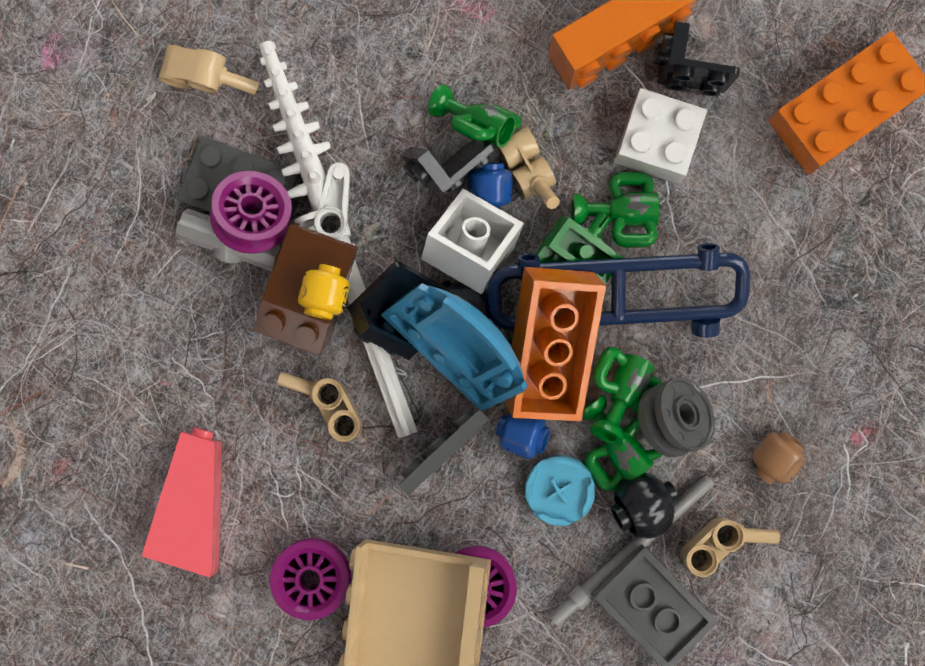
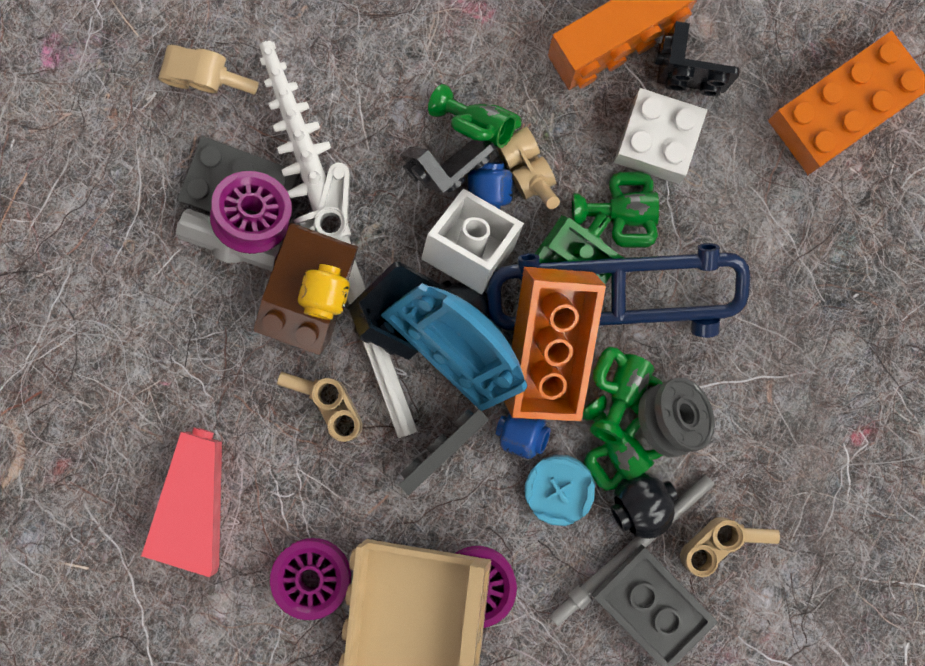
(779, 458): medium nougat head -> none

